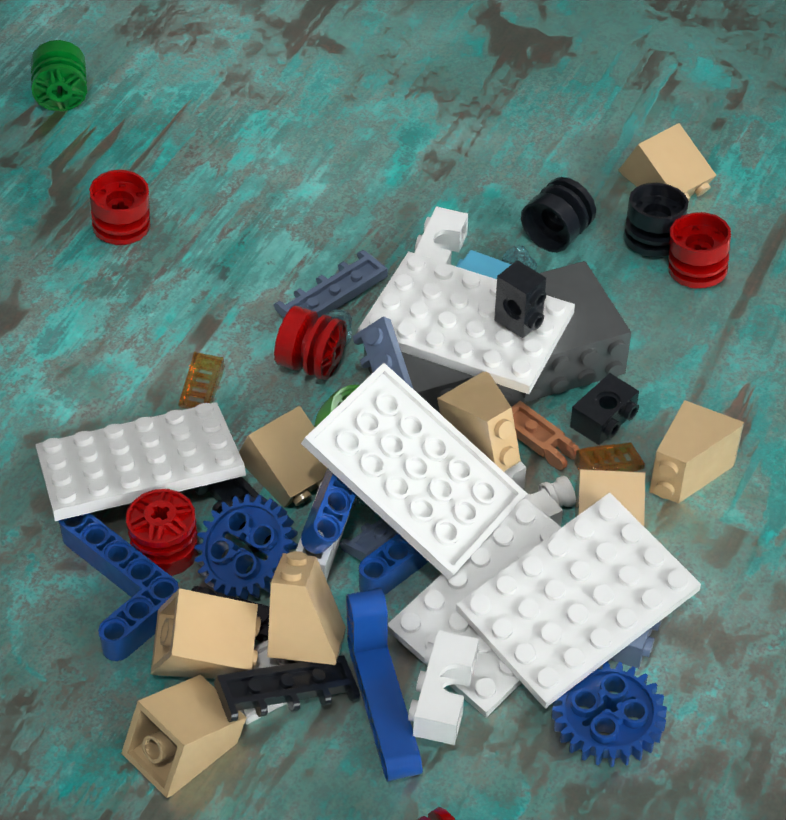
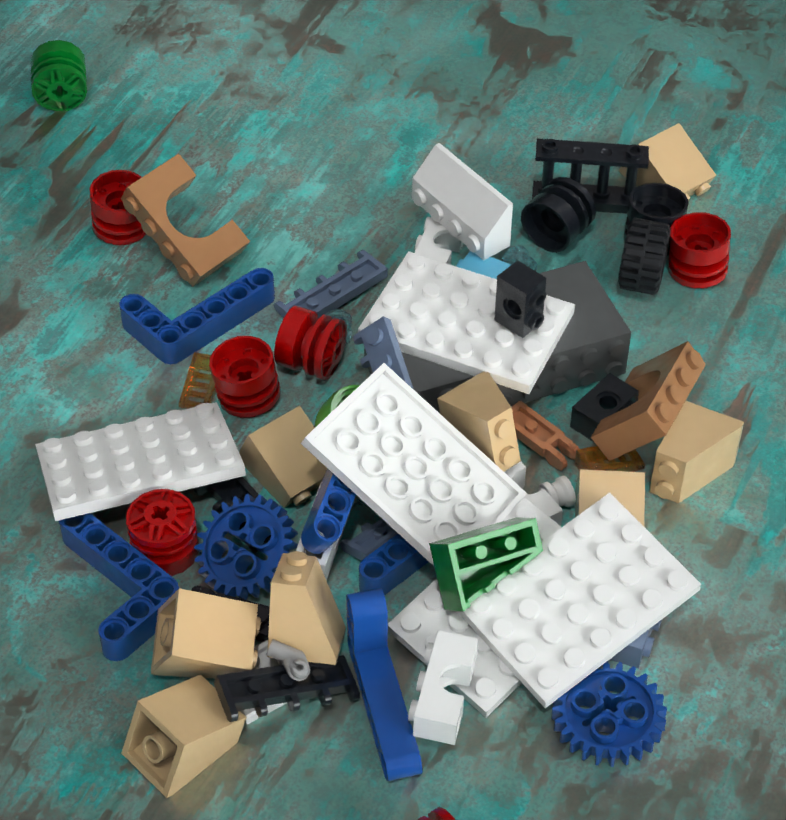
(192, 256): none -> medium nougat arch
(201, 324): none -> blue beam
(245, 376): none -> red wheel
(292, 659): none -> light grey arm
(463, 203): none -> white slope
(481, 558): none -> green wedge
(606, 198): none -> black fence
(644, 256): none -> black tyre
(662, 389): none -> medium nougat arch

